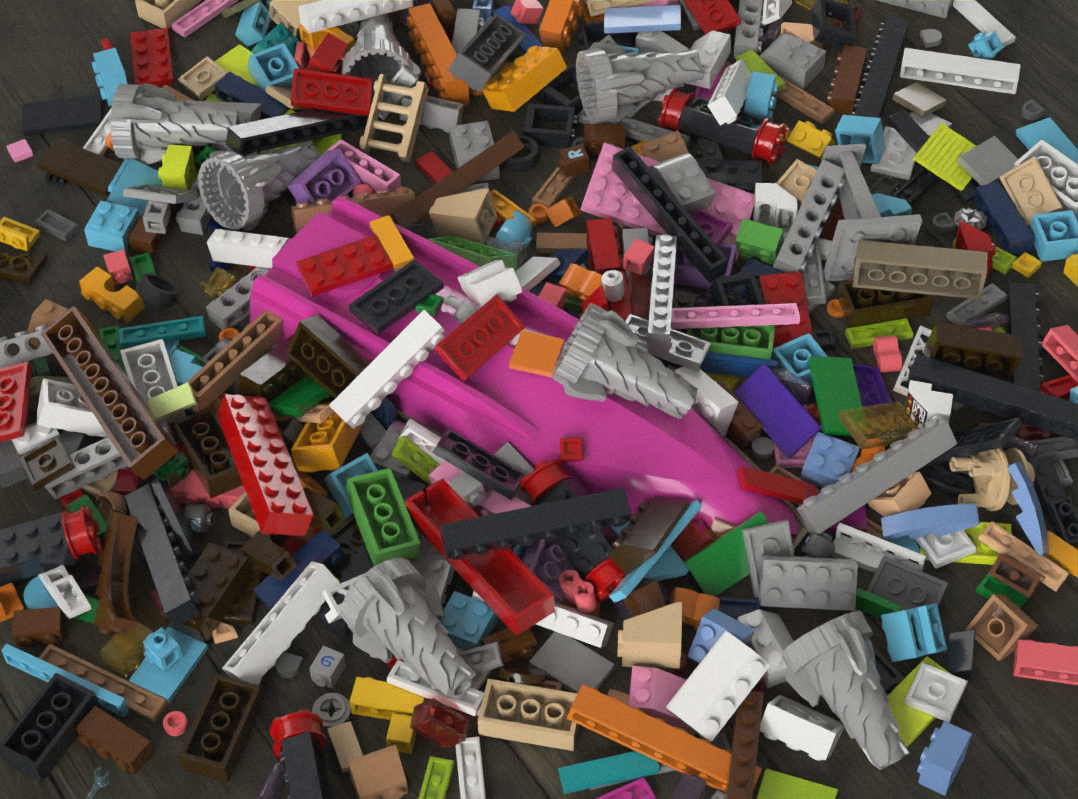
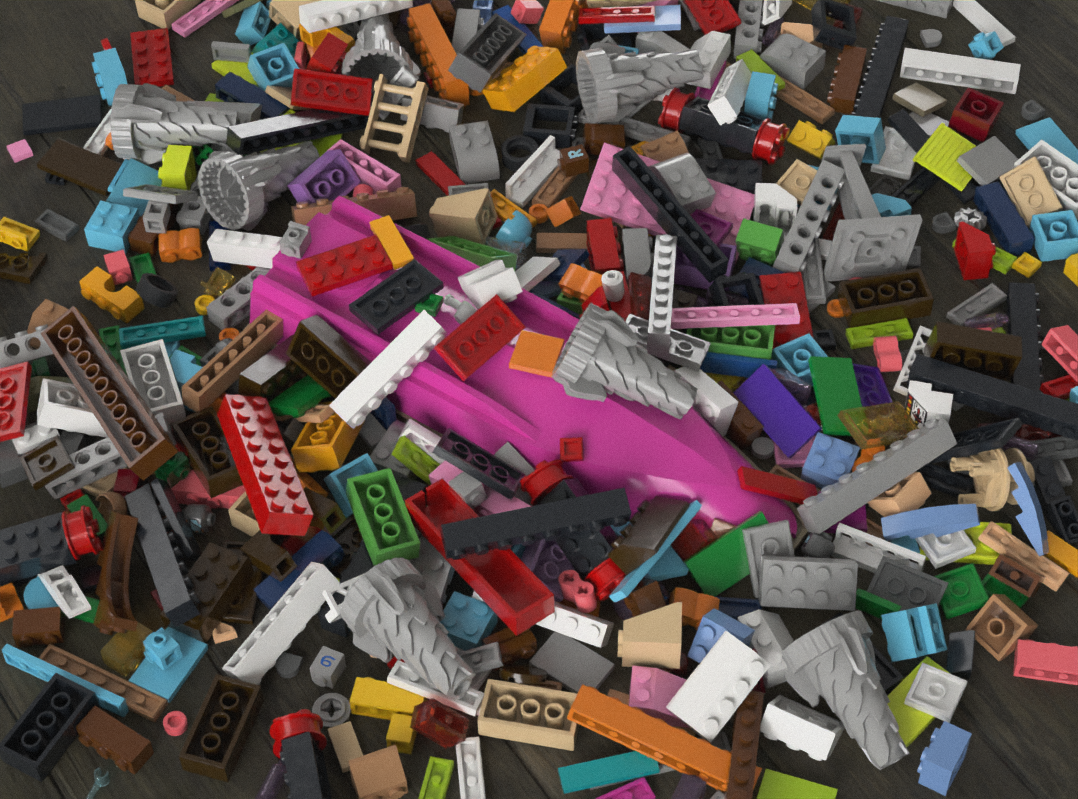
(172, 401): yellowish green tile -> none
(180, 245): none -> orange brick
(202, 78): tan tile -> none
(202, 302): none -> yellow tile
(231, 51): none -> light grey tile
(295, 240): none -> light grey brick
(459, 179): reddish brown tile -> none
(533, 173): none -> white fence
(554, 295): coral brick -> none
(617, 14): none -> red tile
(638, 257): coral brick -> none
(920, 269): dark tan brick -> none
(963, 592): none -> green tile
(975, 114): none -> dark red brick

